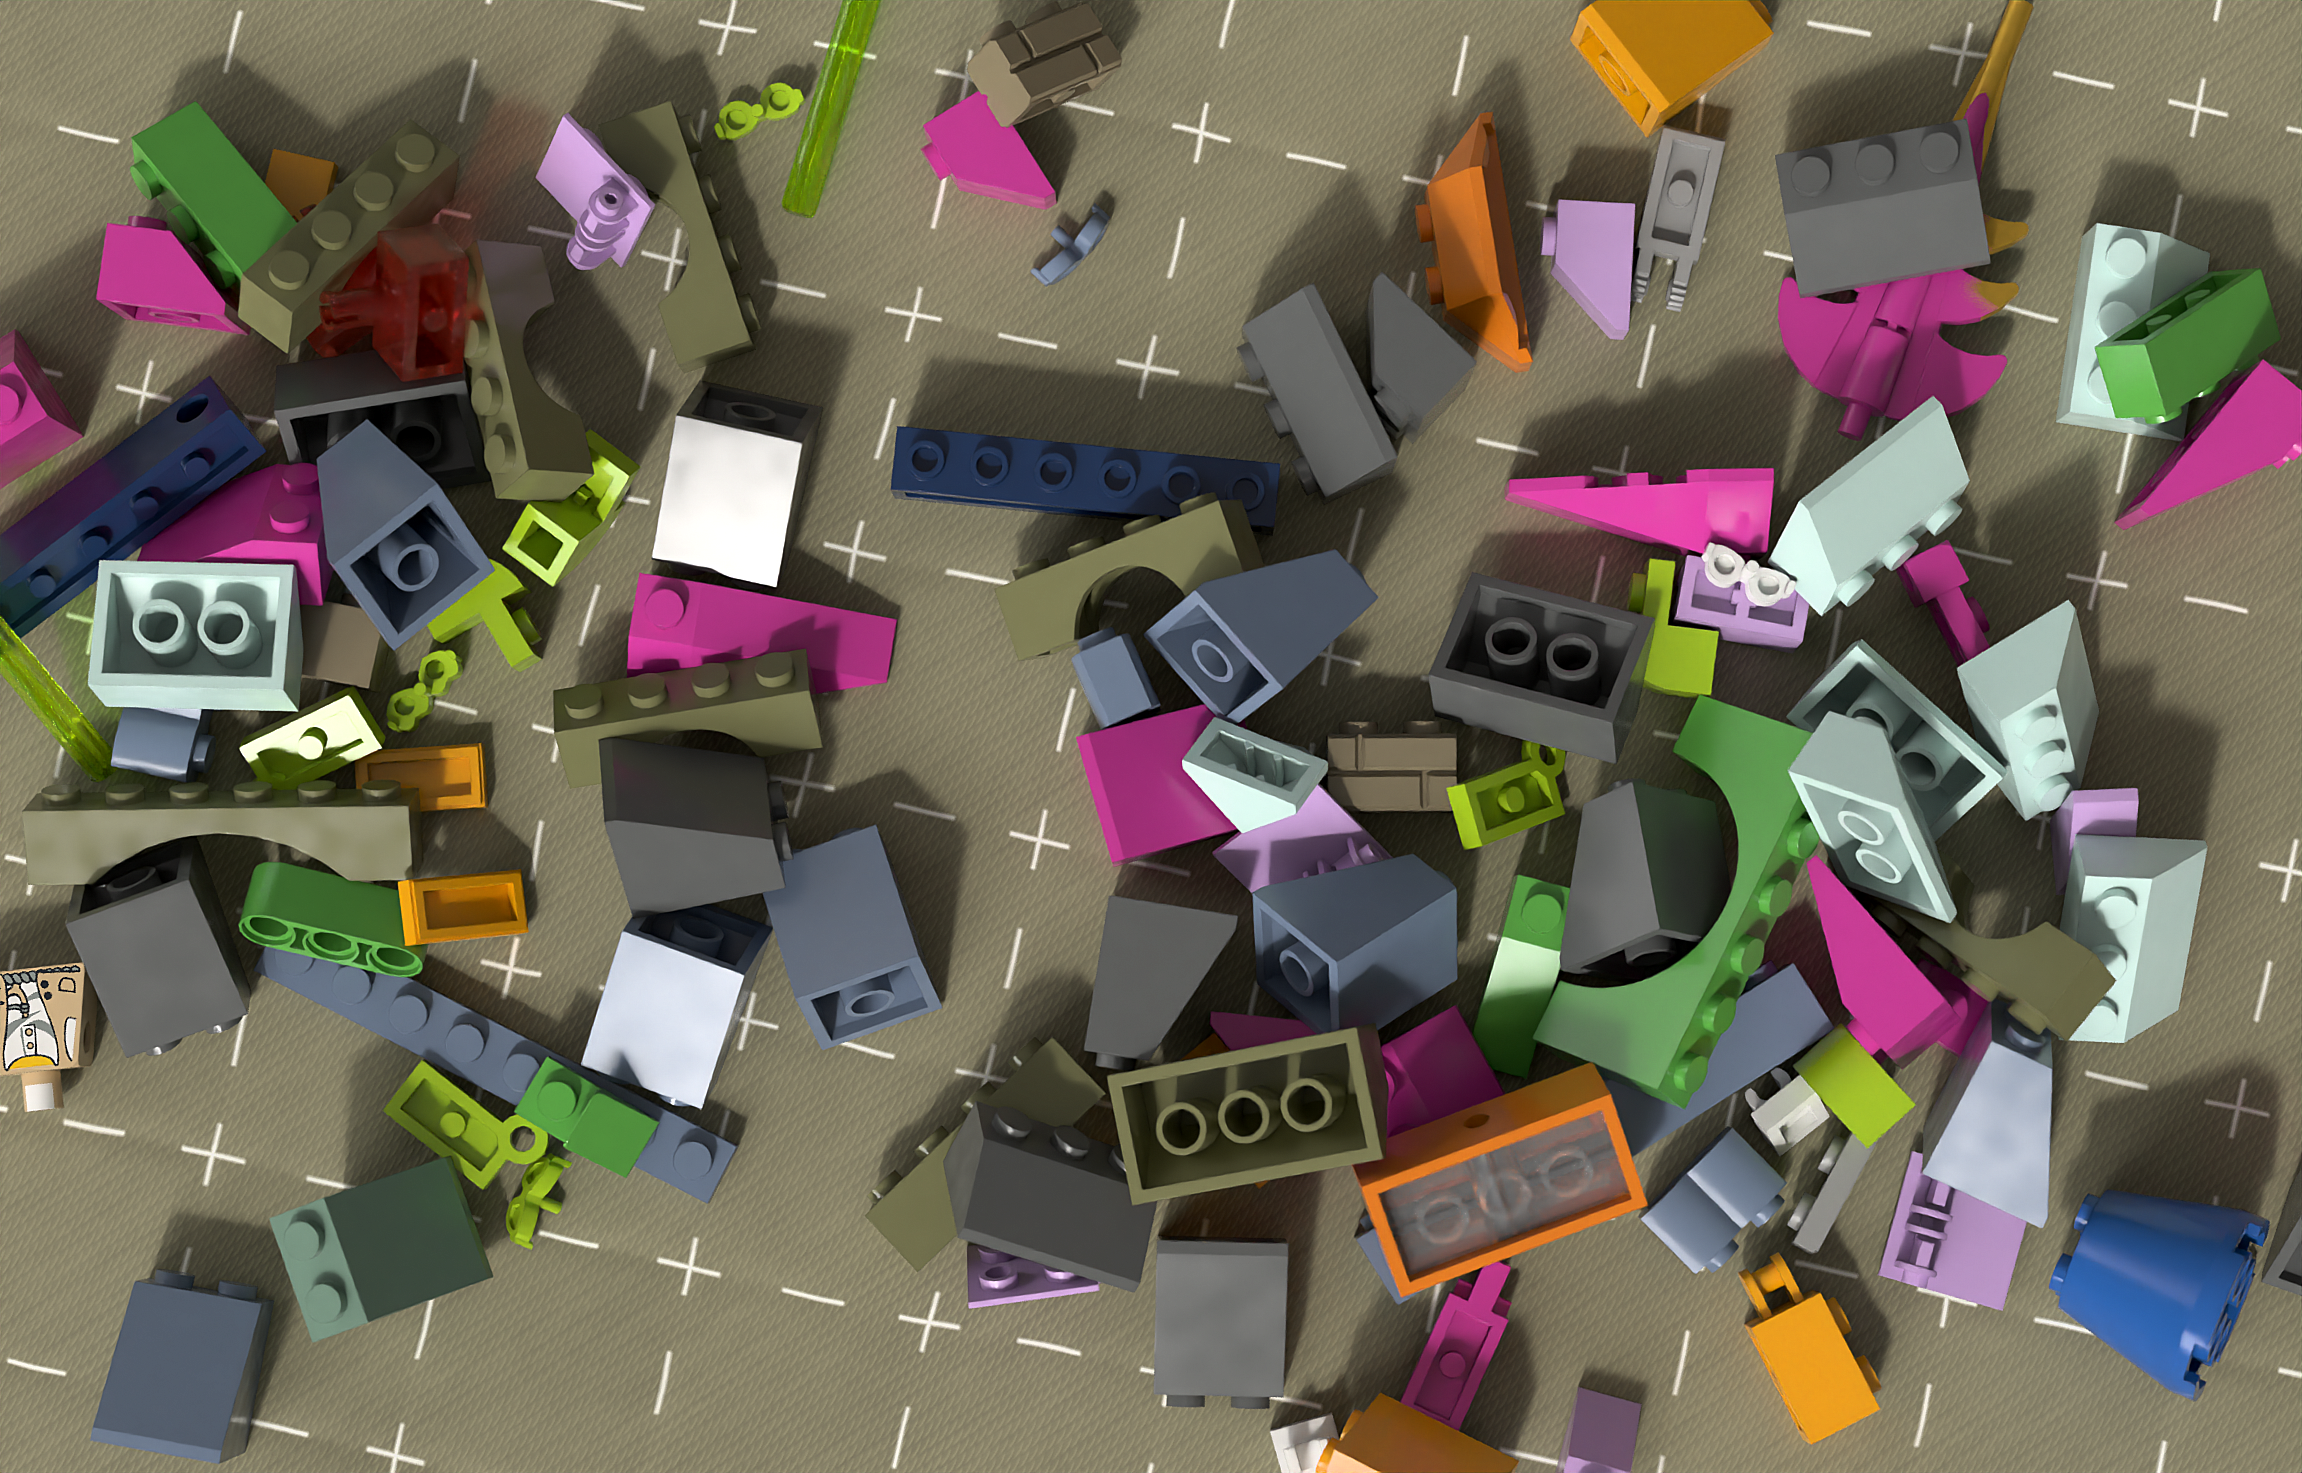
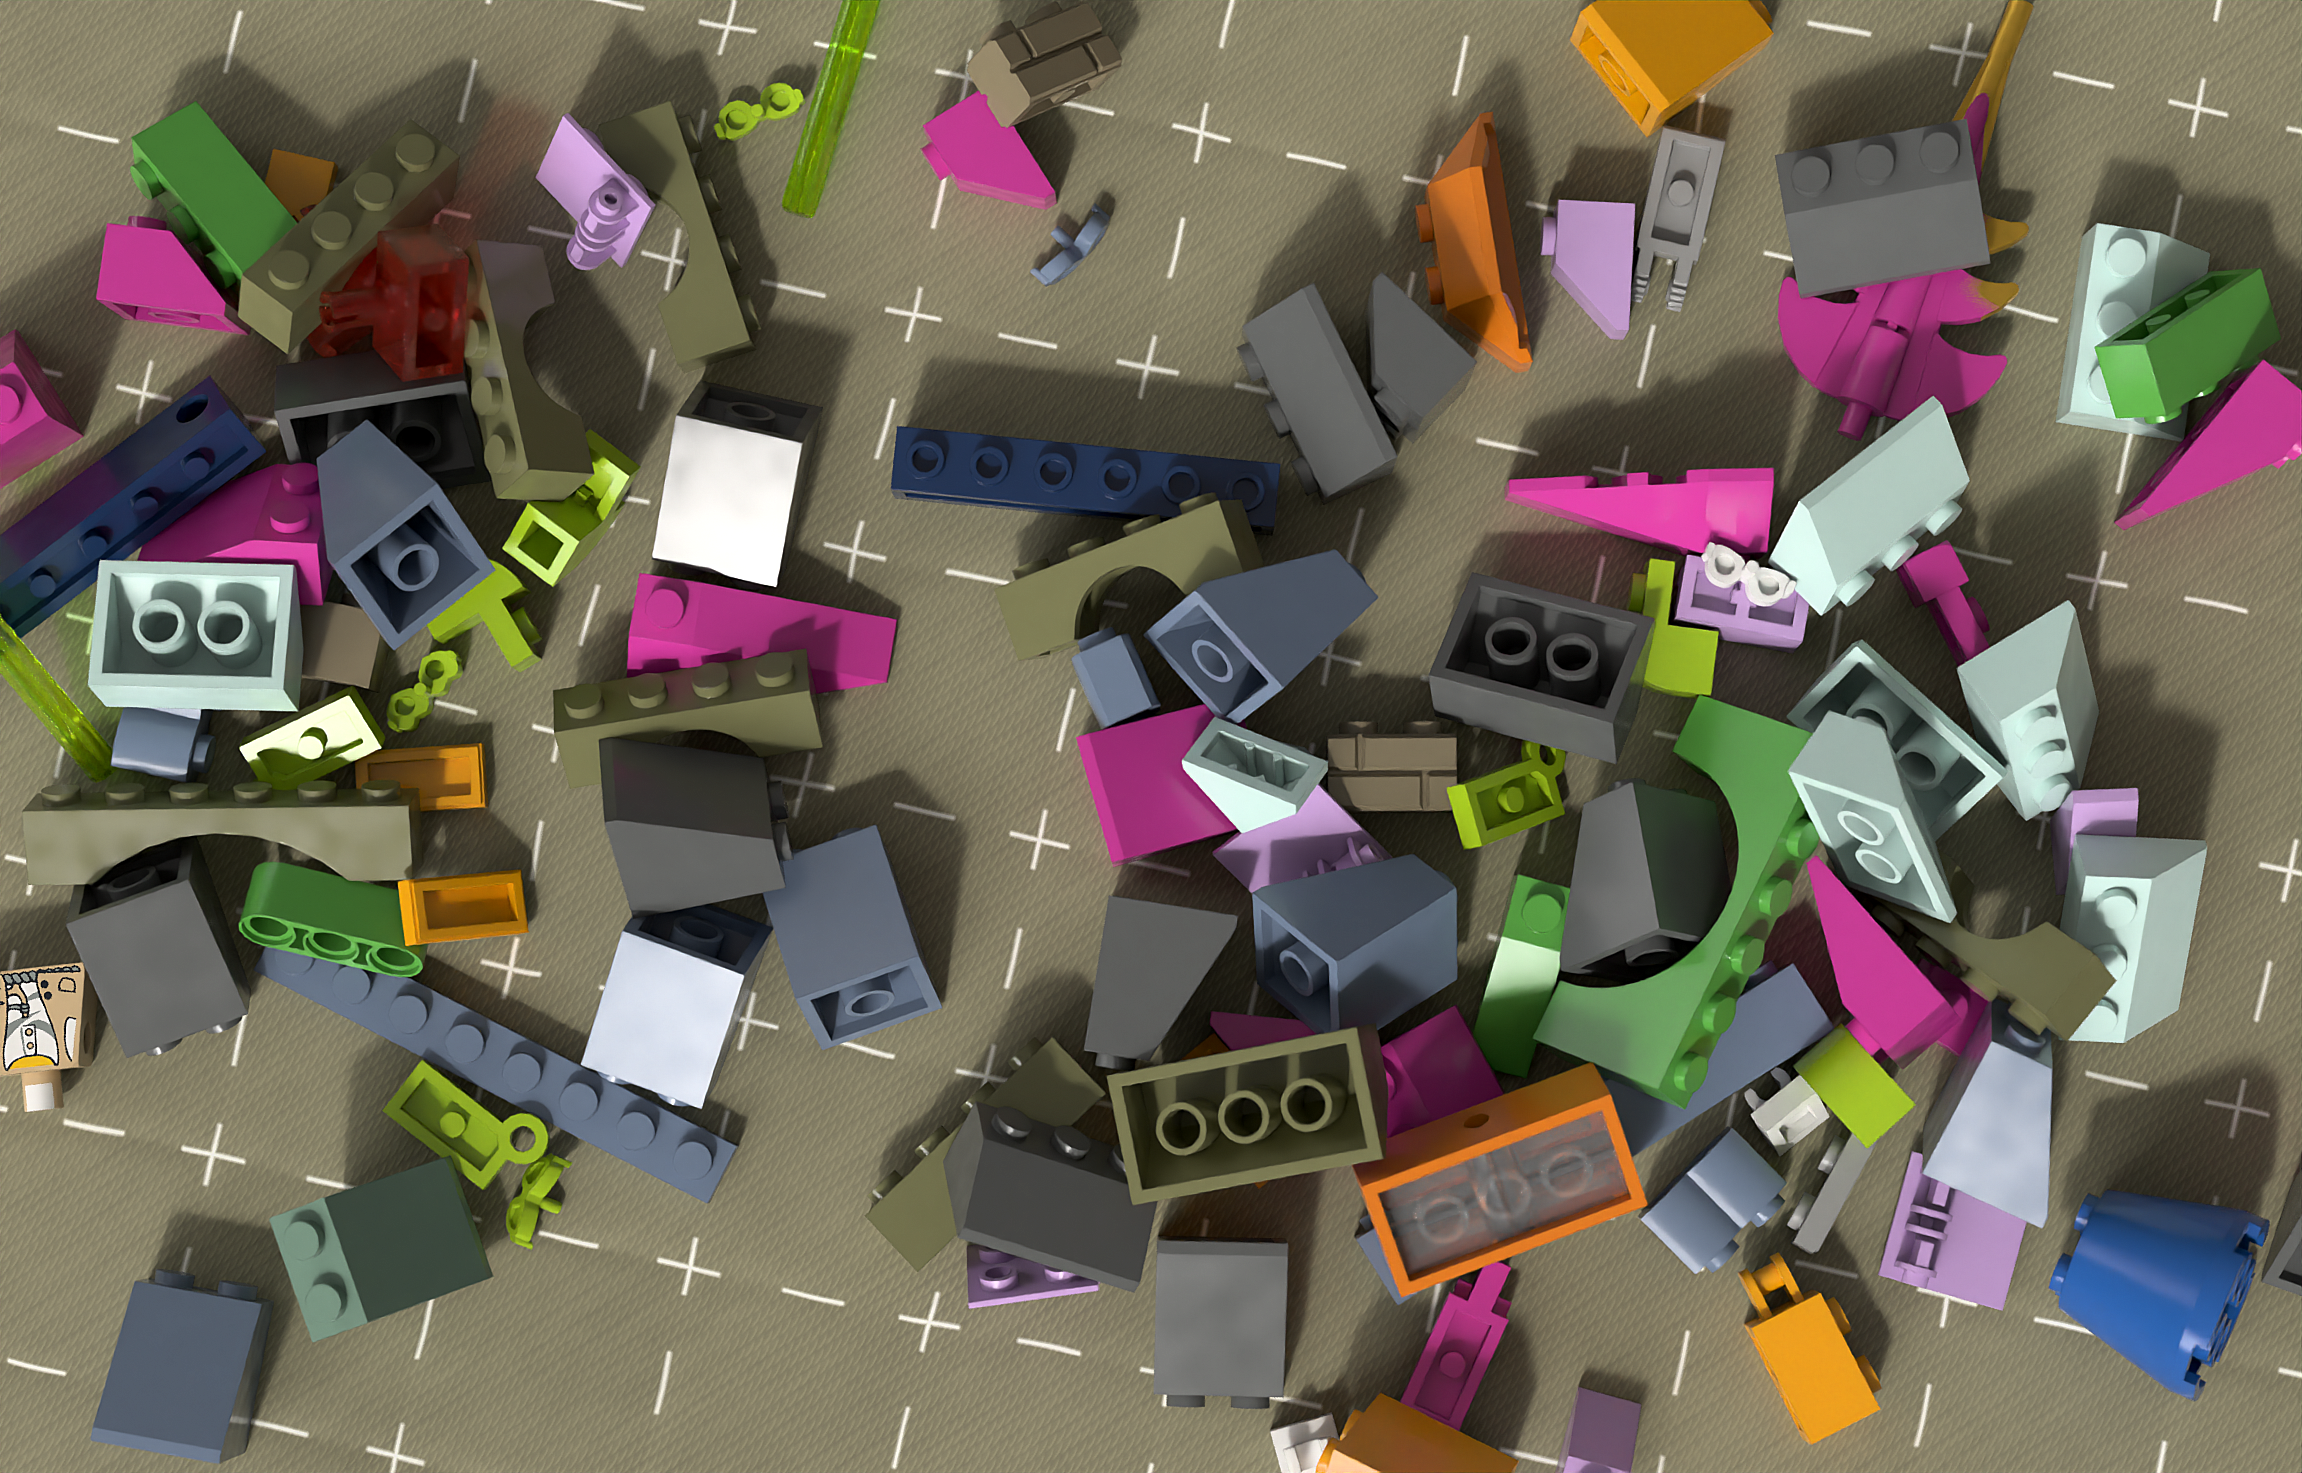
(586, 1117): bright green slope -> none

